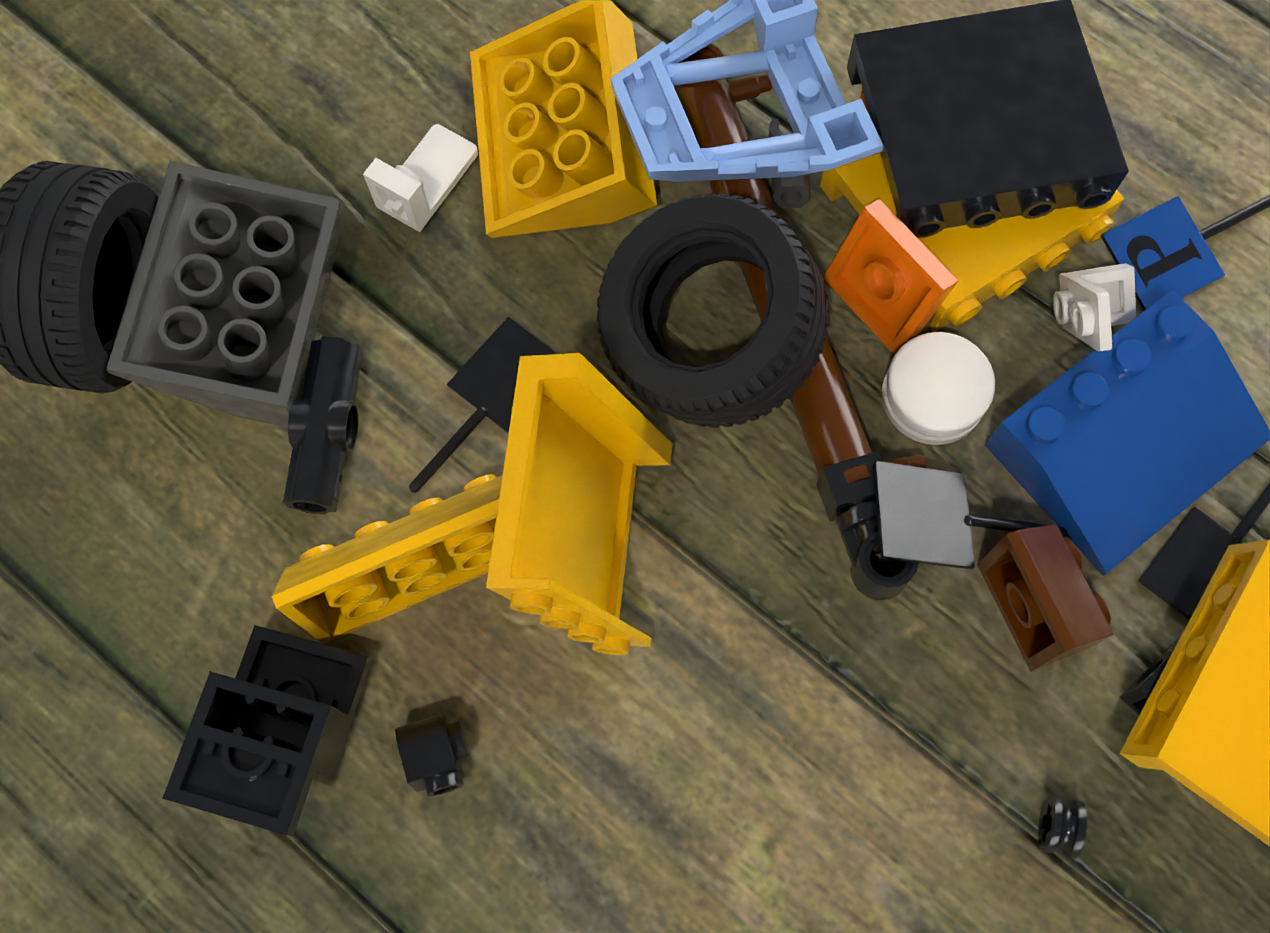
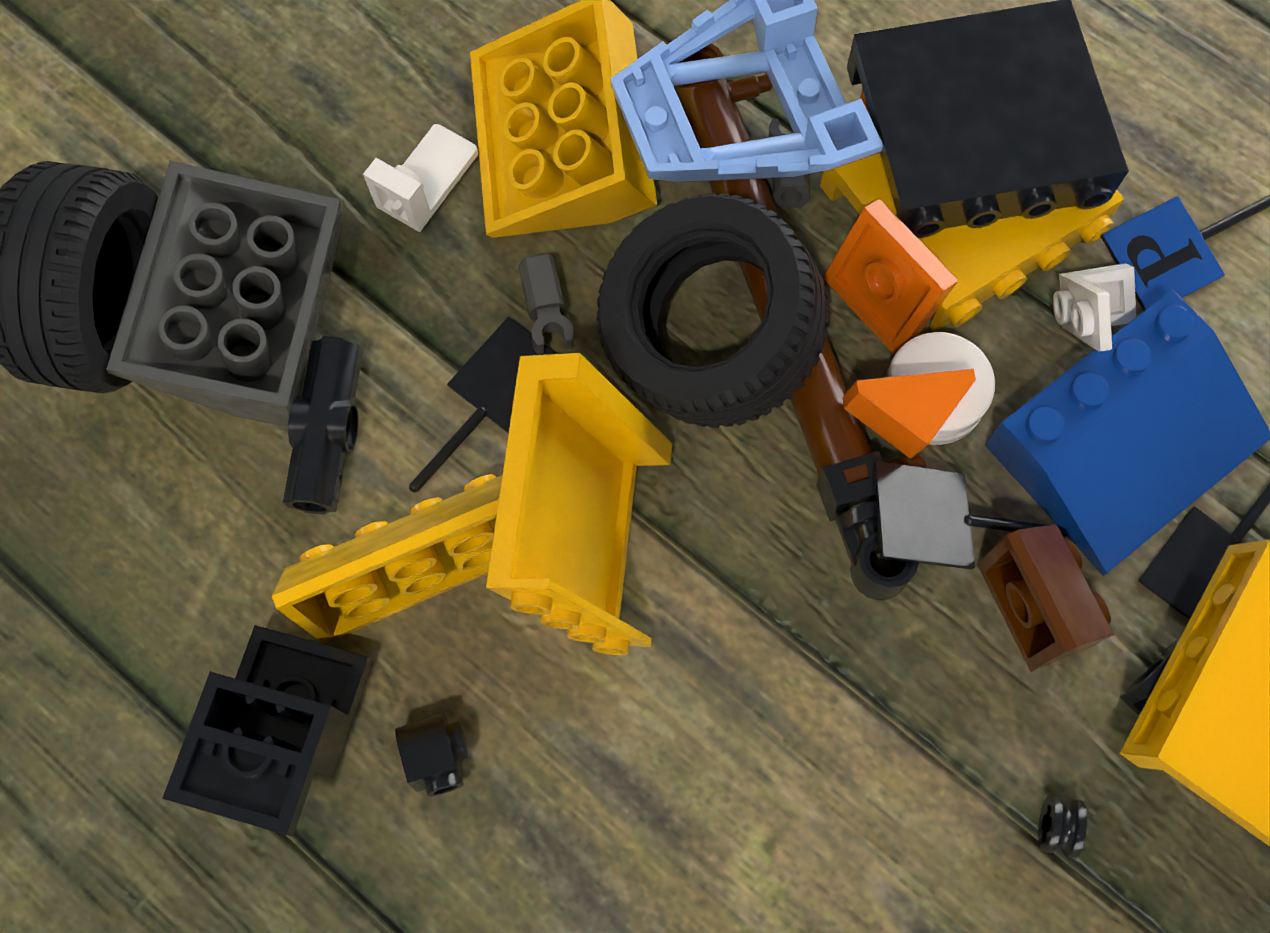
(544, 300): none -> dark grey bar
(908, 407): none -> orange slope

